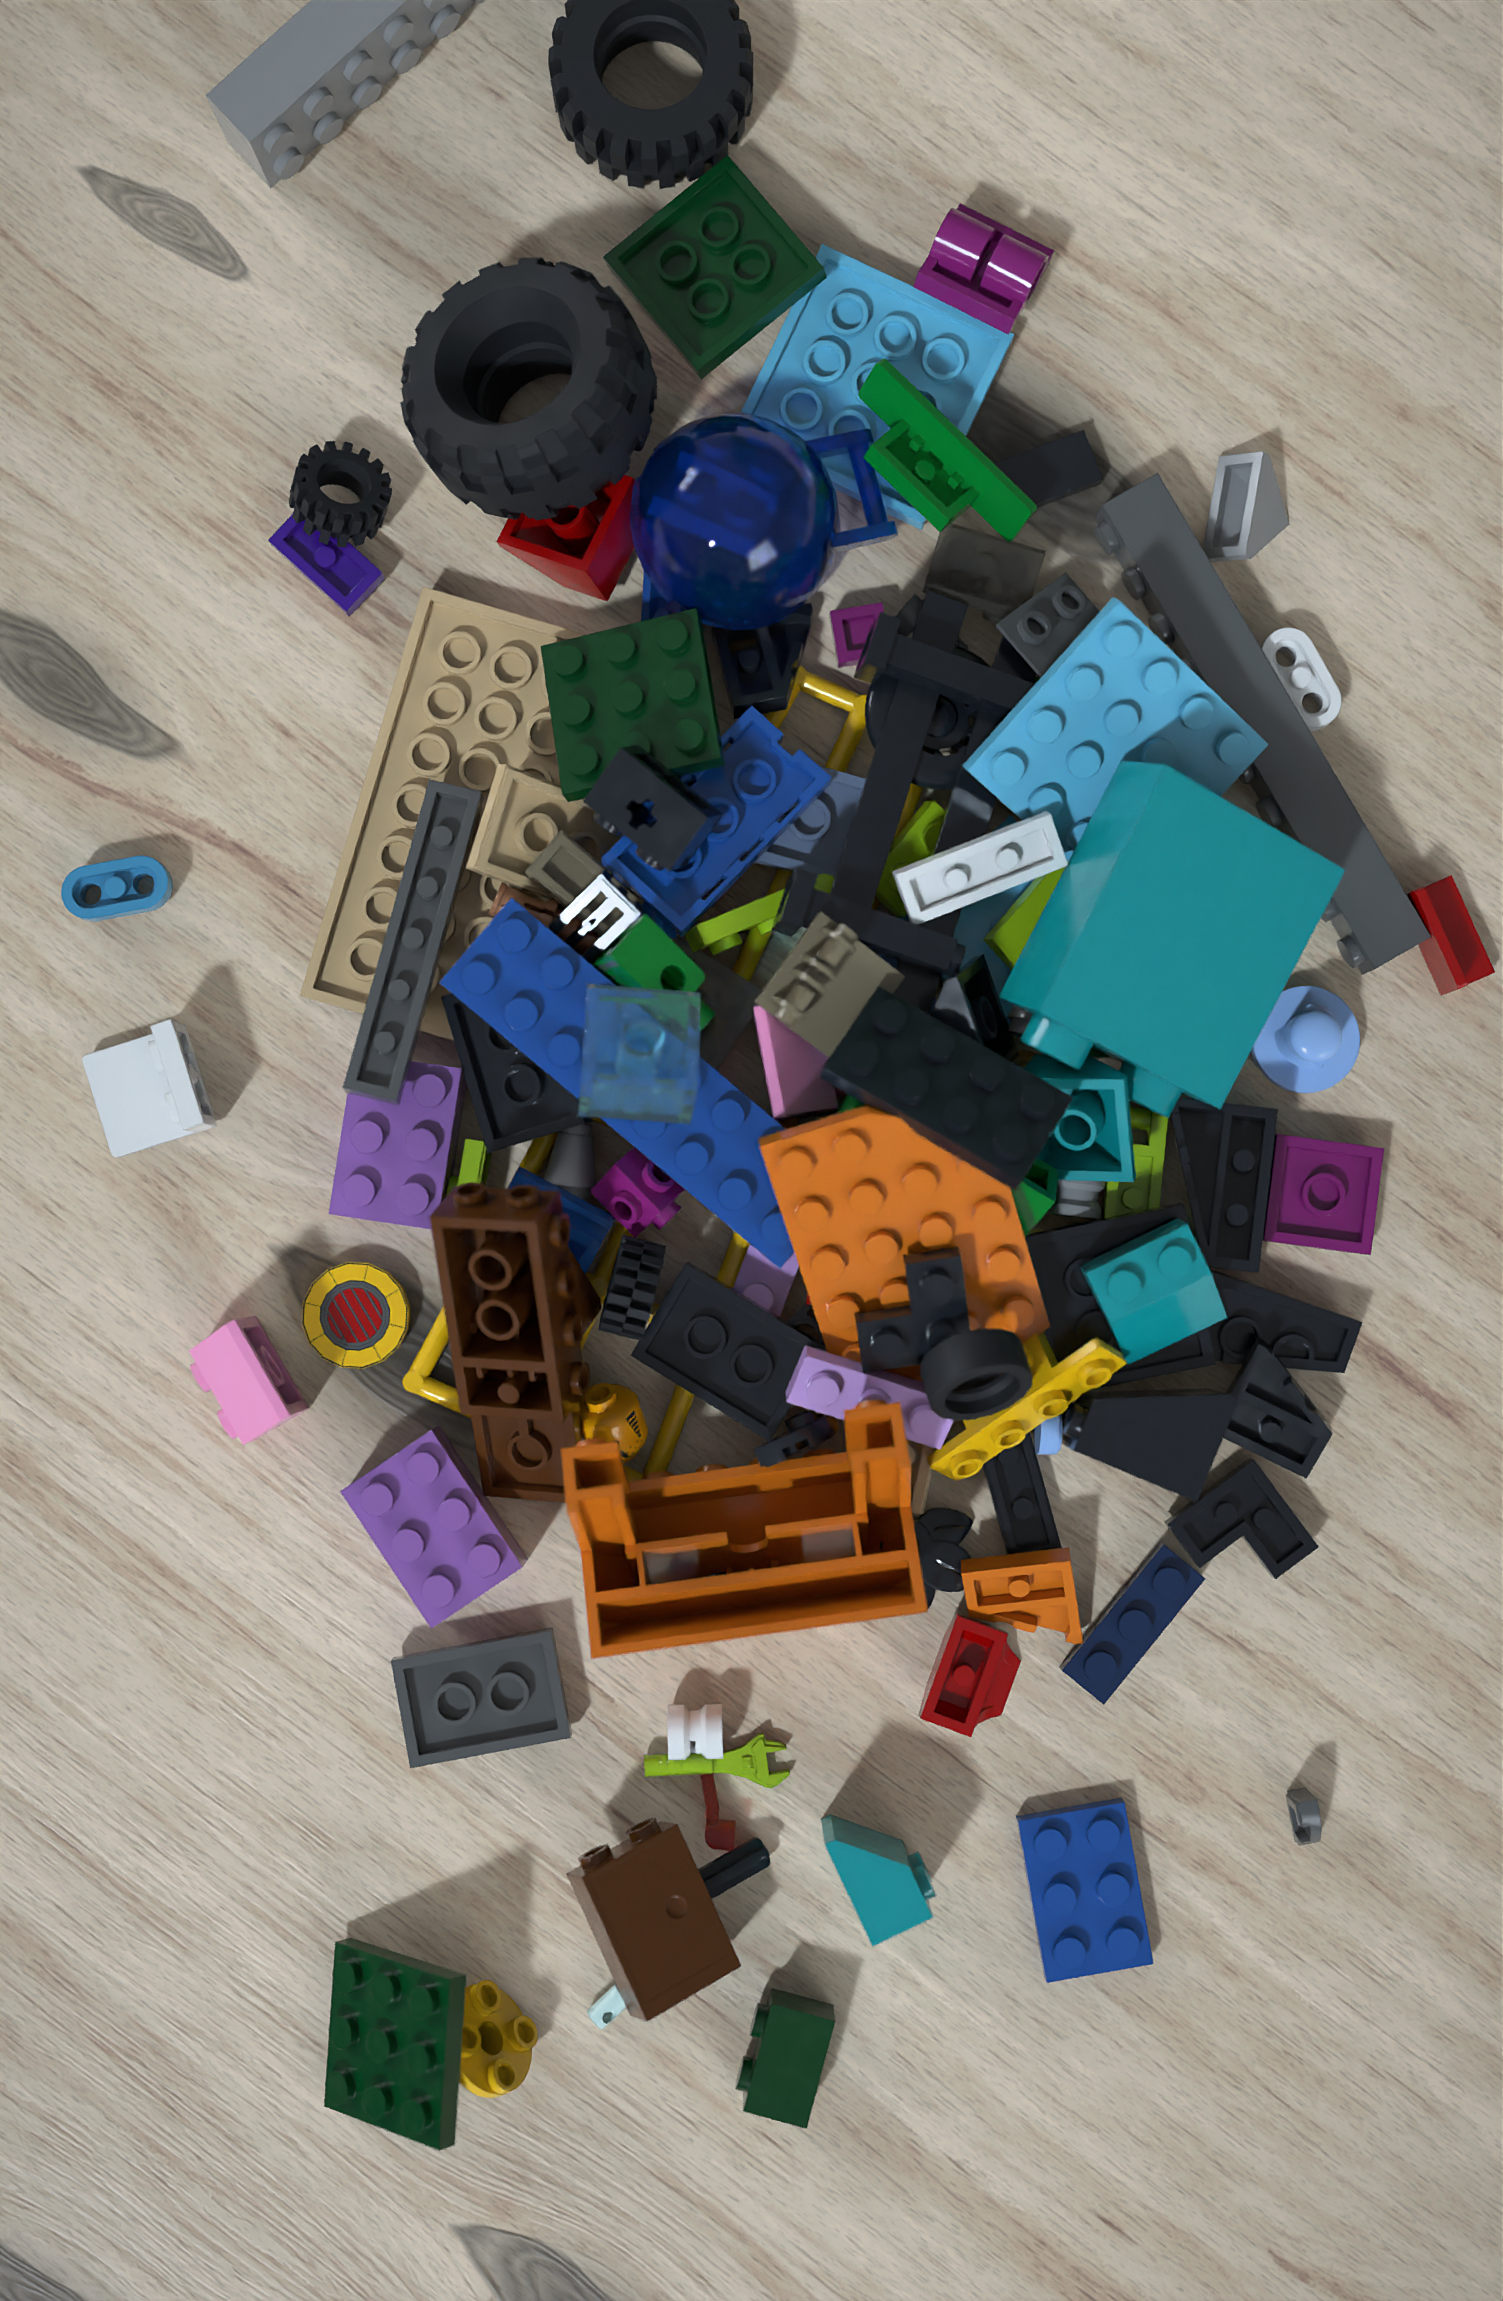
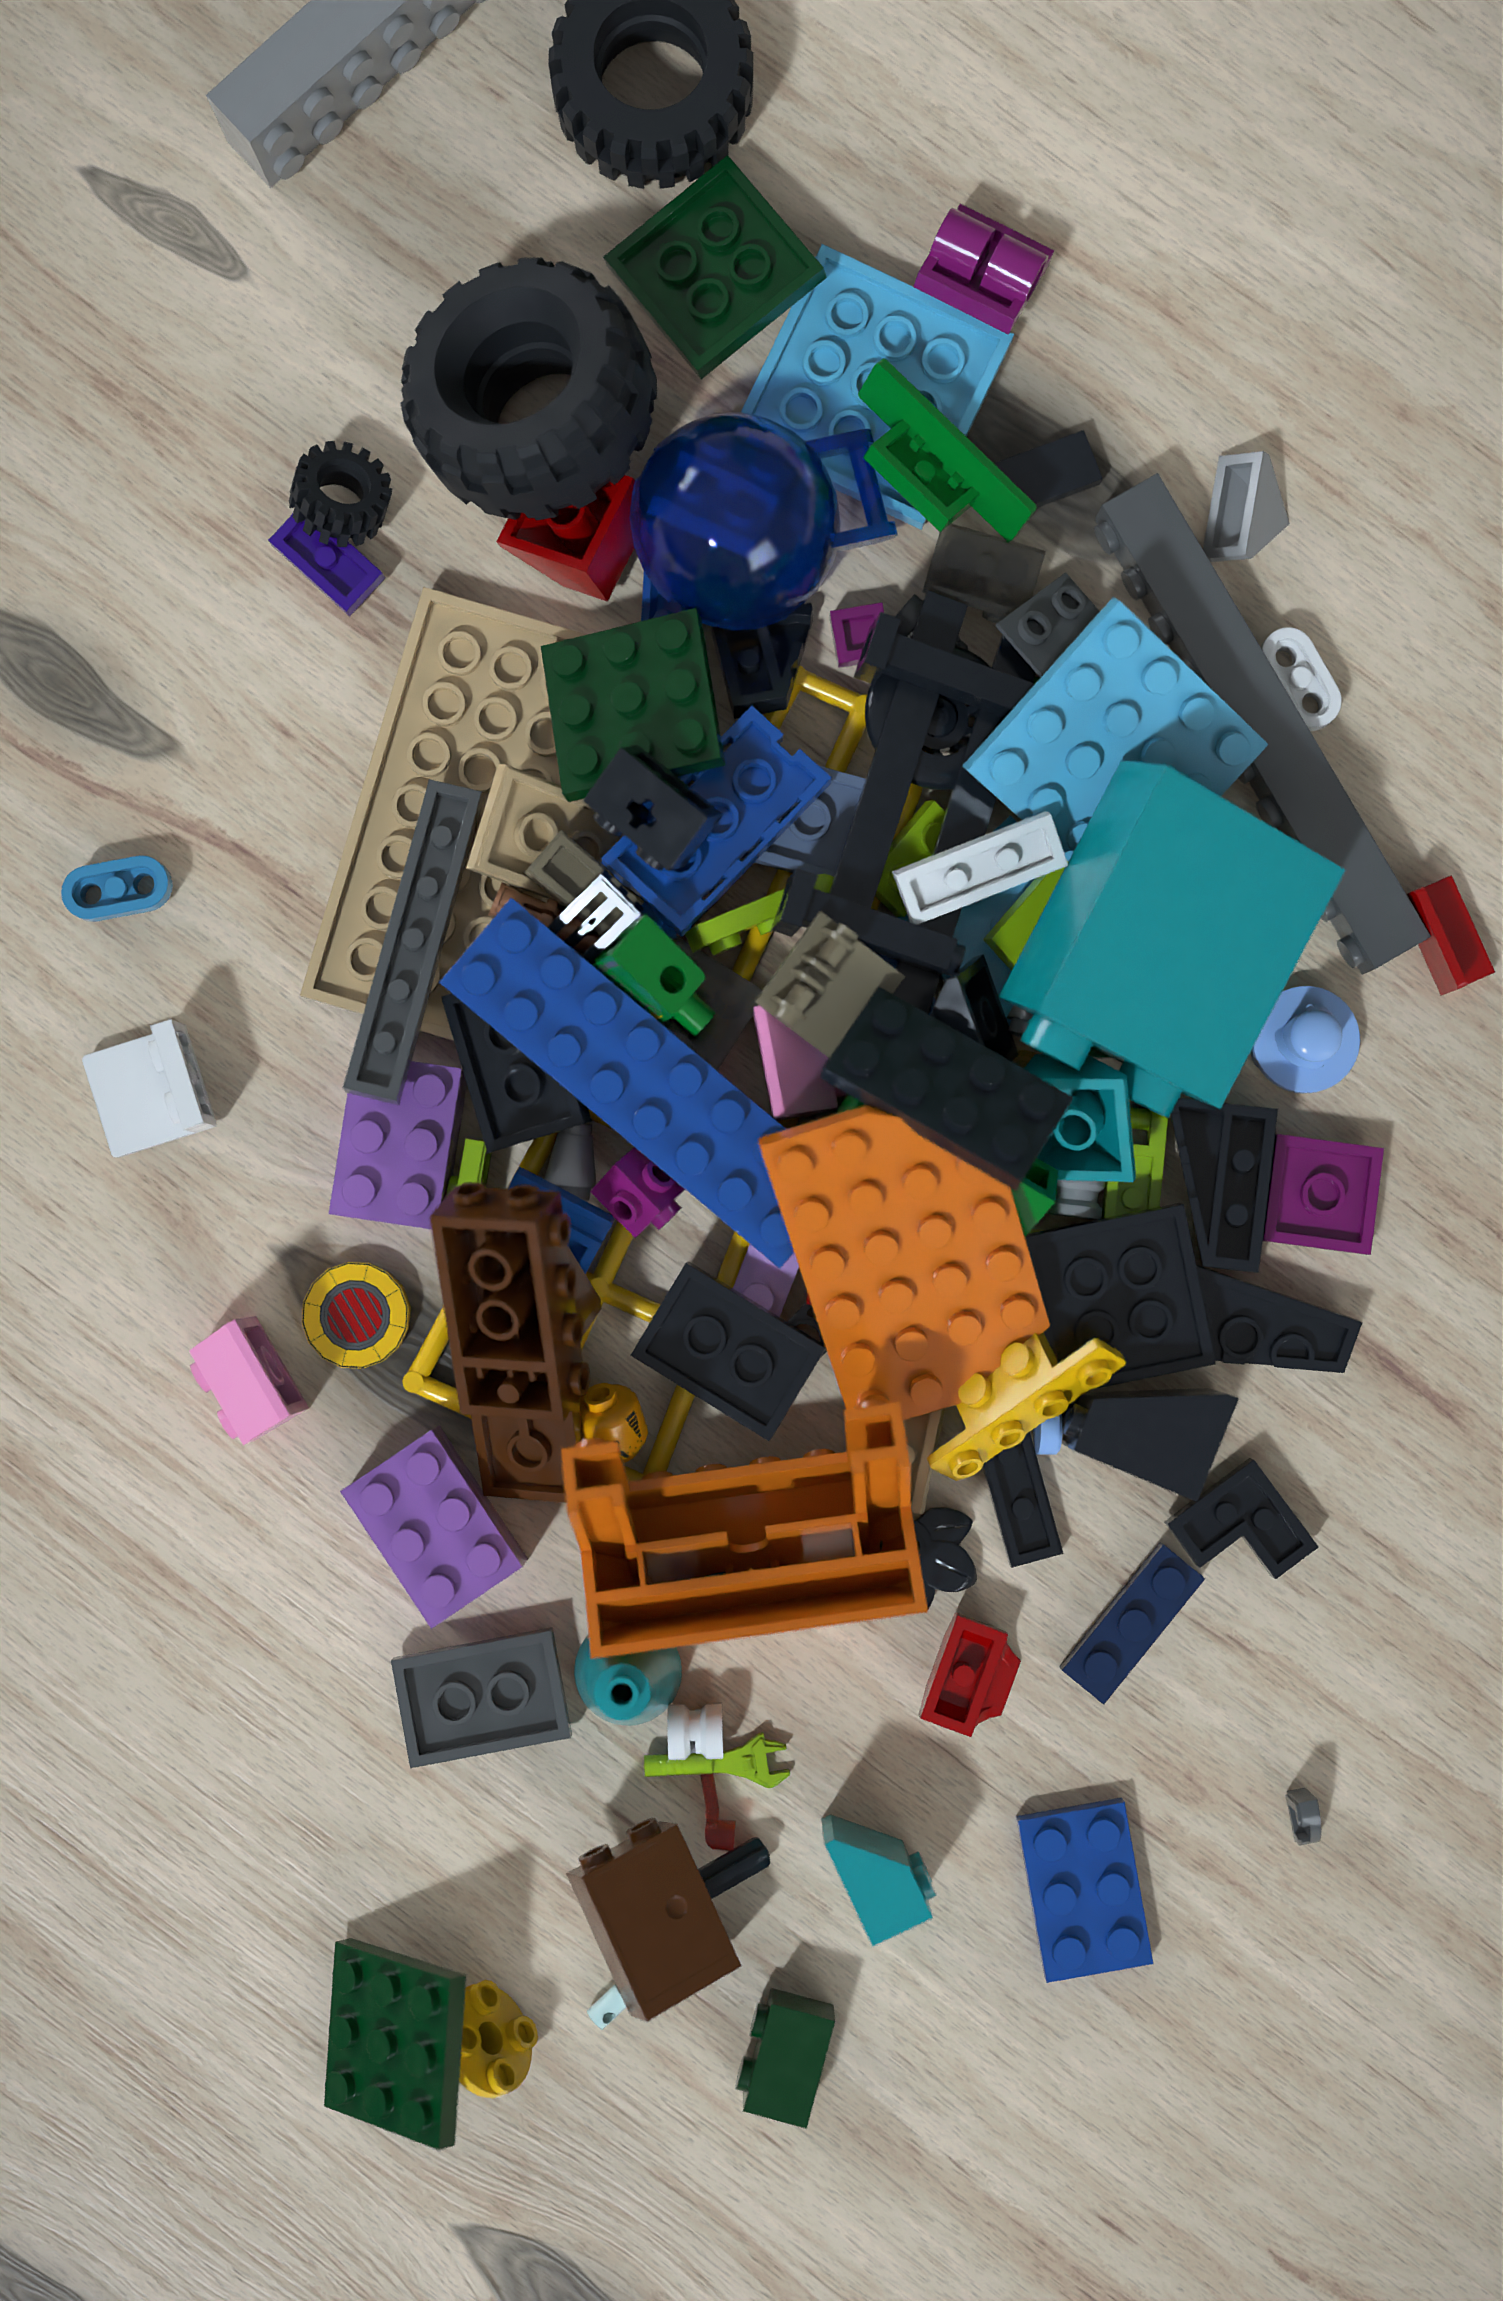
(632, 1287): black tyre -> none
(639, 1054): clear light blue slope -> none
(651, 1678): none -> teal cone
(803, 1430): black plate -> none
(837, 1384): lavender plate -> none
(934, 1313): black plate -> none
(976, 1374): black tyre -> none
(1024, 1591): orange wing -> none
(1154, 1290): teal slope -> none
(1275, 1414): black wing -> none

